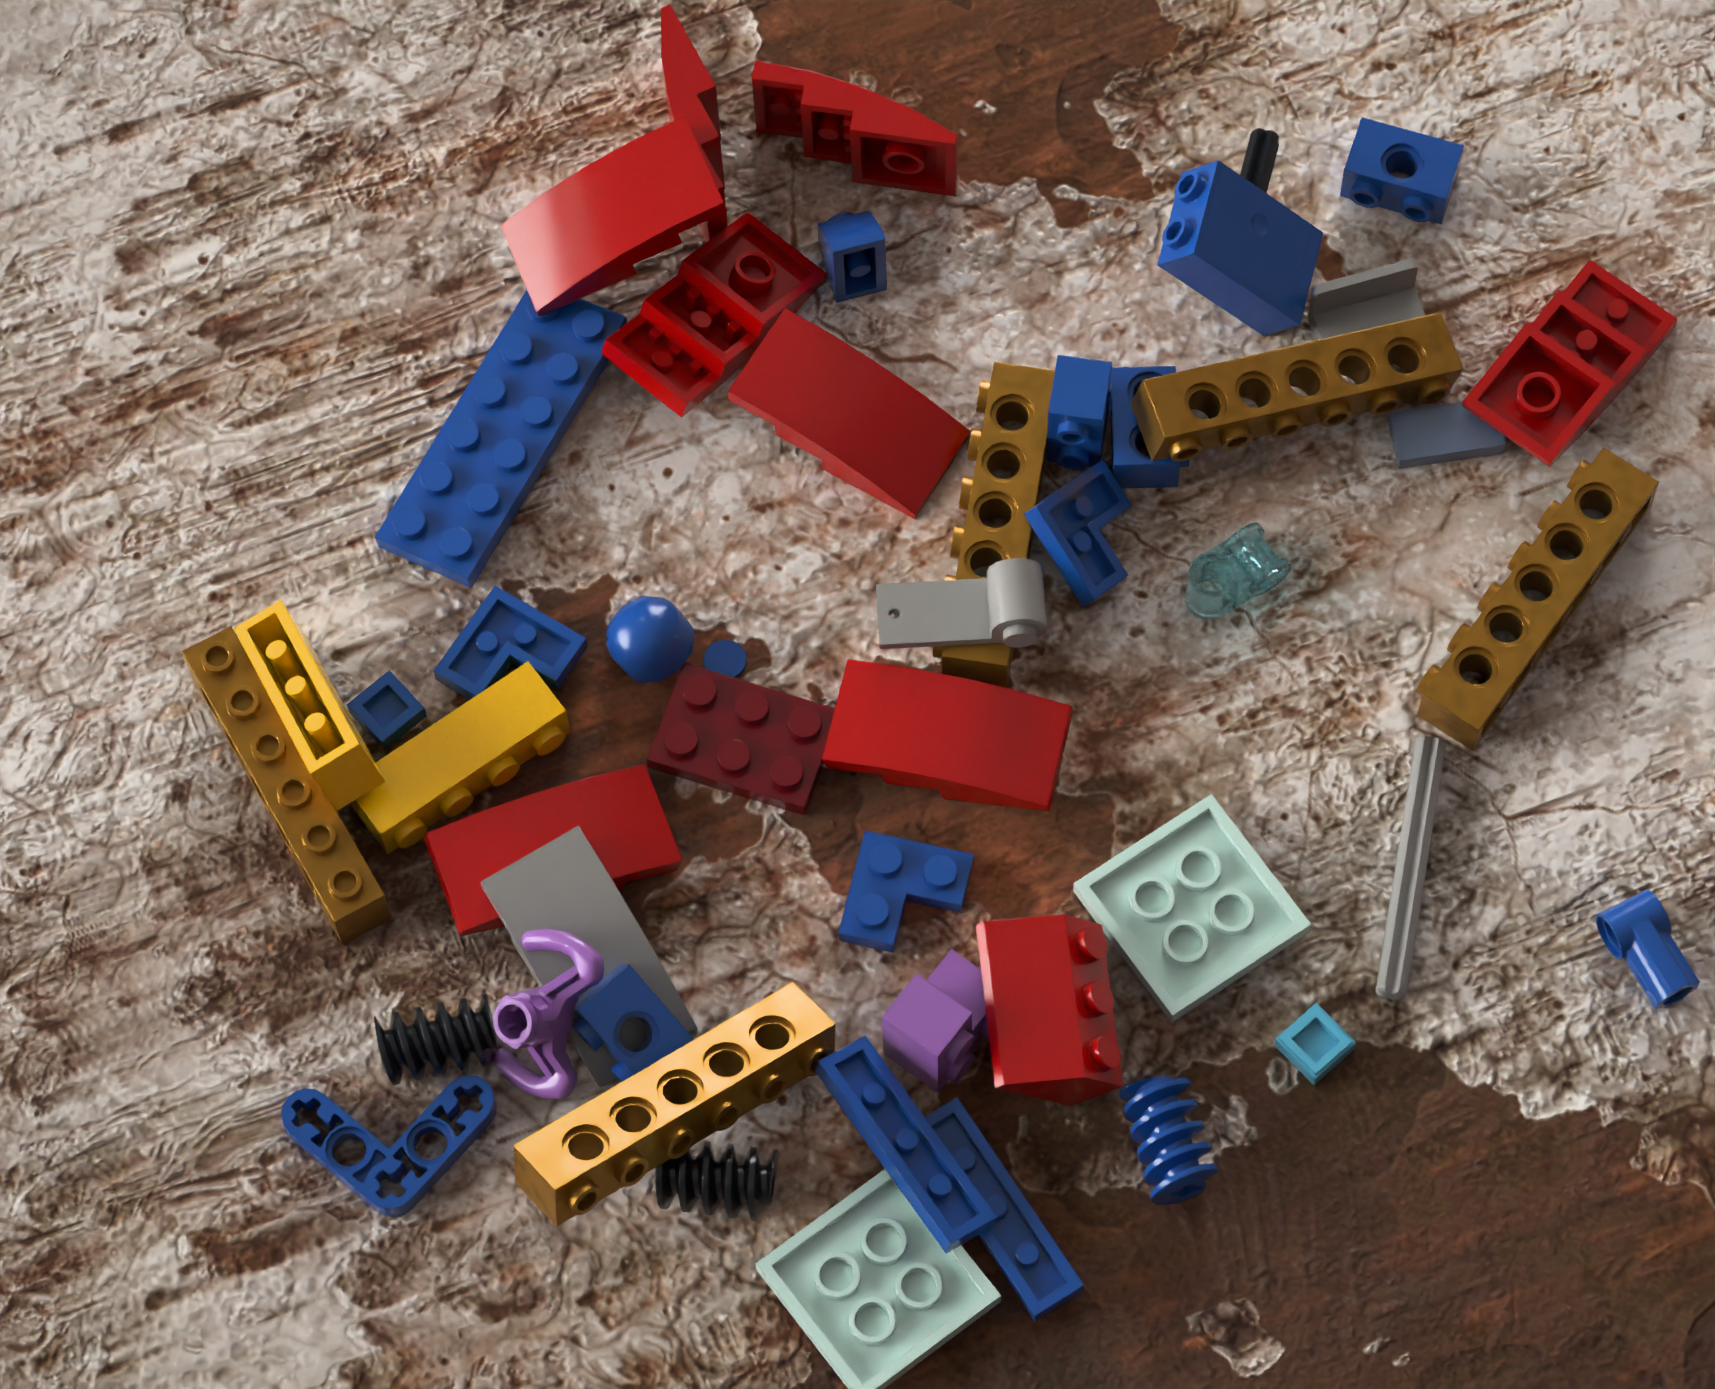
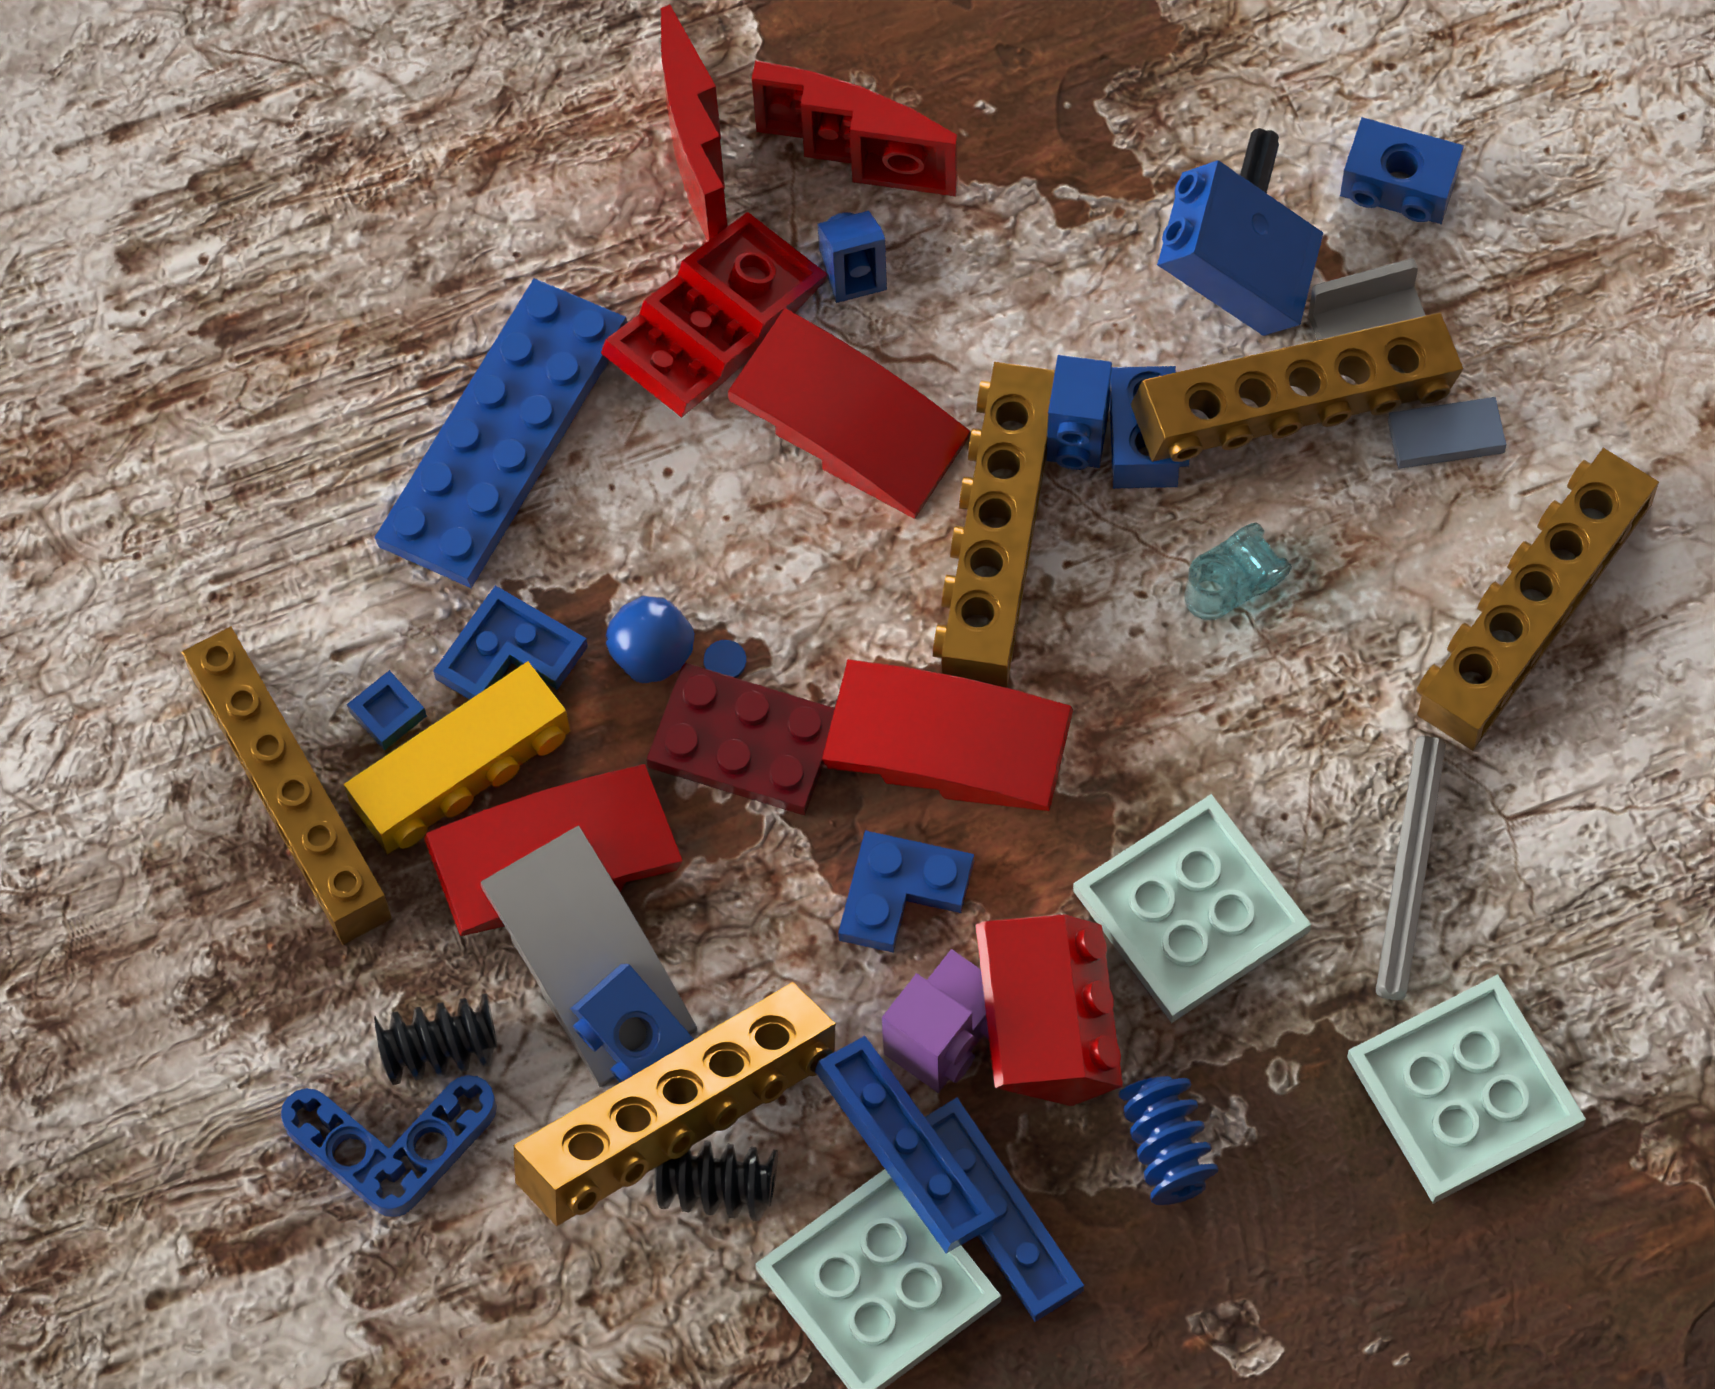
(309, 705): yellow brick -> none
(543, 1017): medium lavender piece -> none
(612, 216): red slope -> none
(993, 609): light grey door -> none
(1070, 531): blue plate -> none
(1315, 1044): medium azure tile -> none
(1465, 1088): none -> light aqua plate
(1569, 363): red slope -> none
(1641, 935): blue piece -> none

